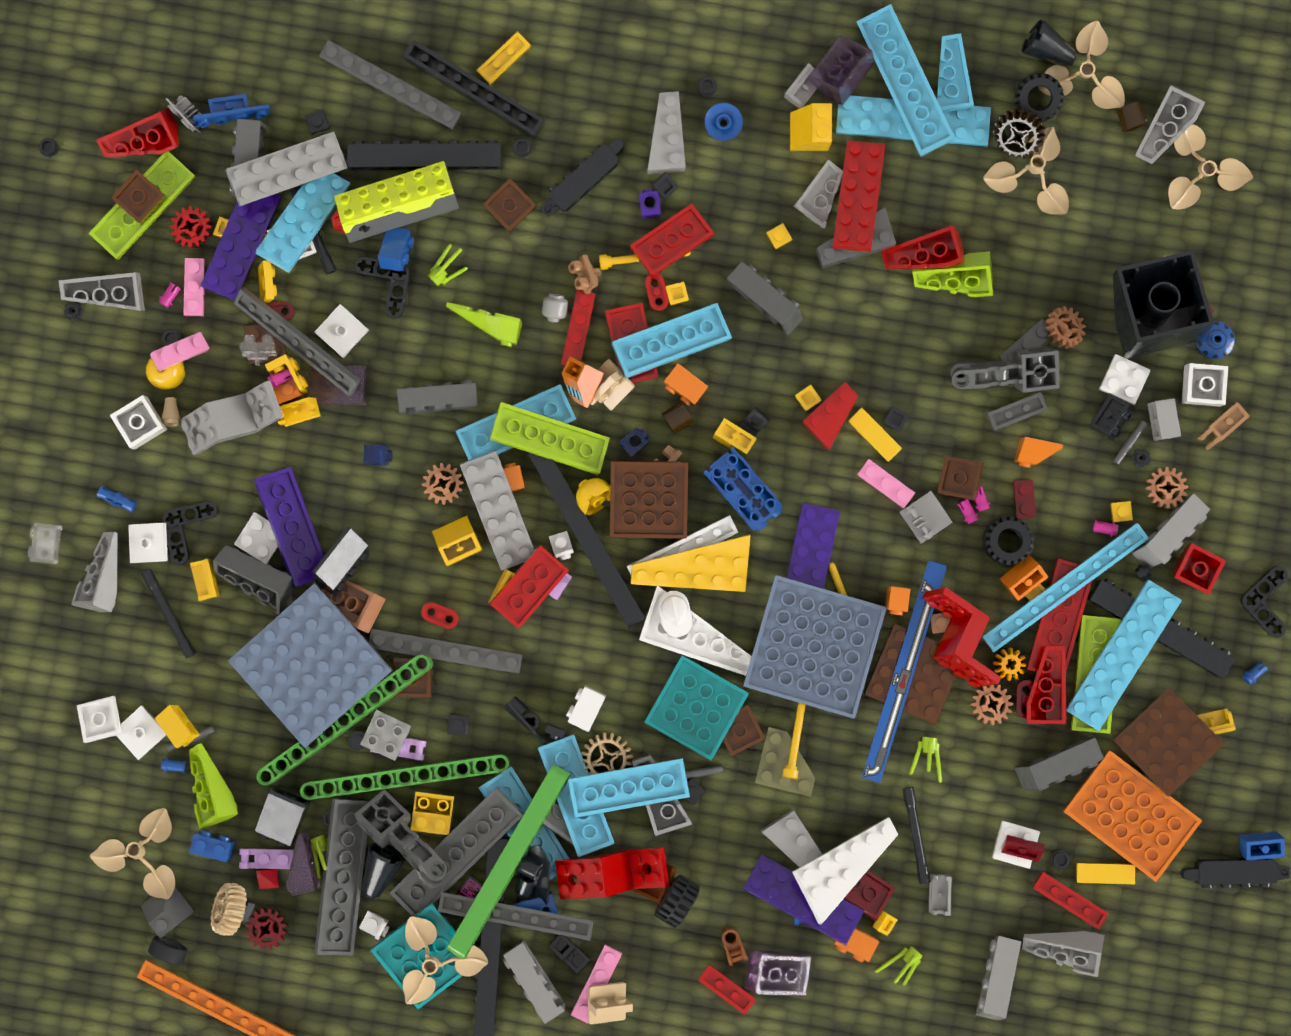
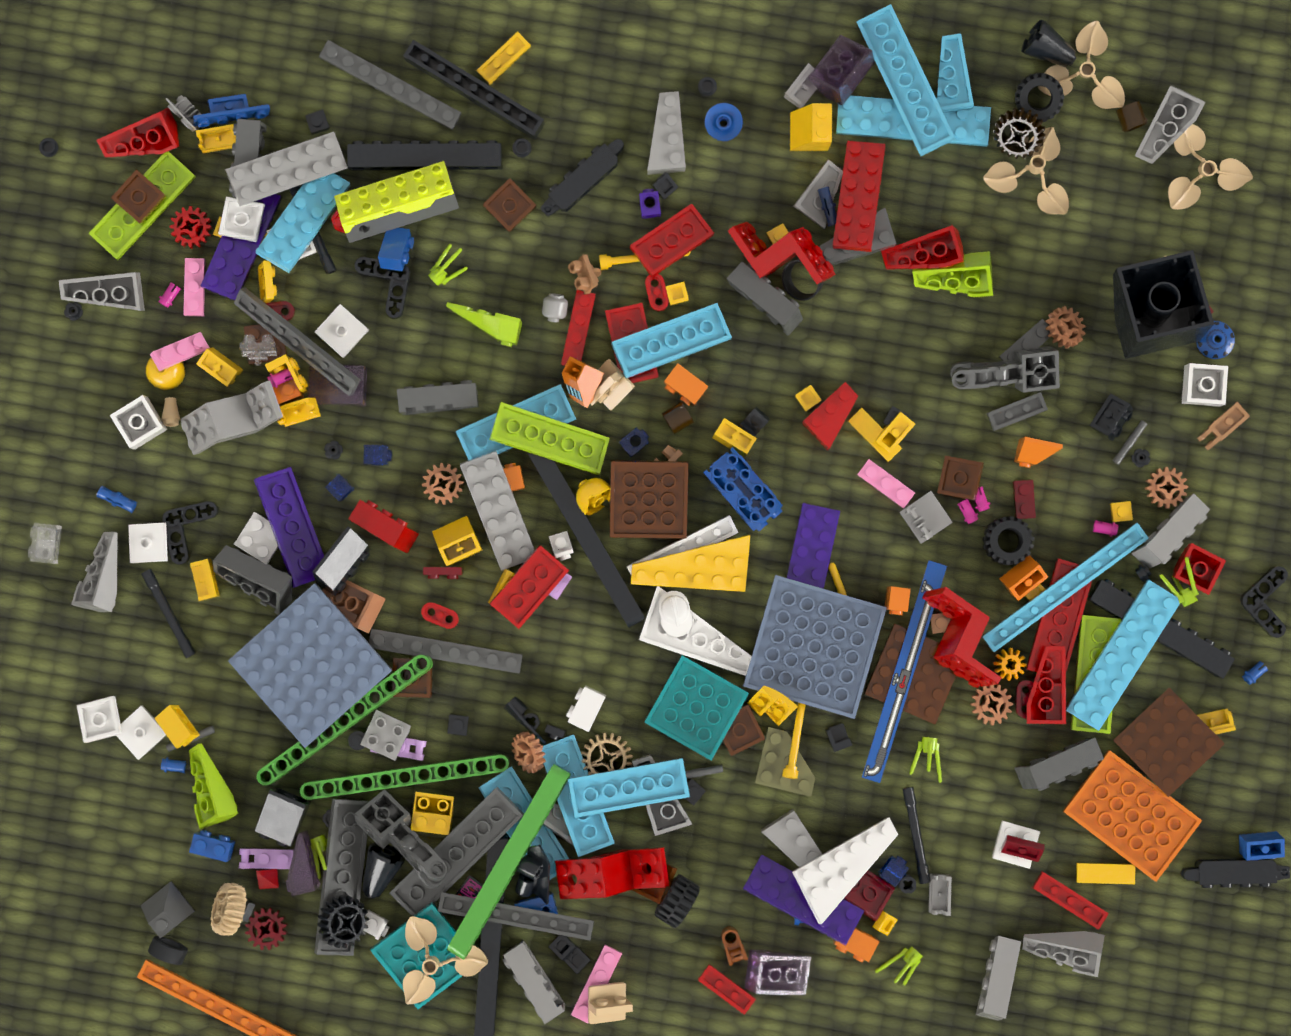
(111, 854): tan plant -> none
(171, 336): black plate -> none
(216, 138): none -> yellow hinge
(219, 366): none -> yellow hinge
(241, 221): none -> white plate
(328, 450): none -> black plate
(340, 487): none -> clear blue brick
(355, 913): none -> black gear
(383, 525): none -> red wedge
(434, 572): none -> dark red plate
(528, 752): none -> nougat gear
(772, 703): none -> yellow slope
(789, 286): none -> black tyre
(793, 244): none -> red bracket
(828, 205): none -> dark blue pin
(838, 737): none -> black panel
(894, 870): none -> clear blue brick
(895, 432): none -> yellow slope
(912, 888): none -> black bush
(1060, 859): black plate -> none
(1124, 379): white plate -> none
(1164, 419): light grey hinge -> none
(1186, 595): none -> lime plant

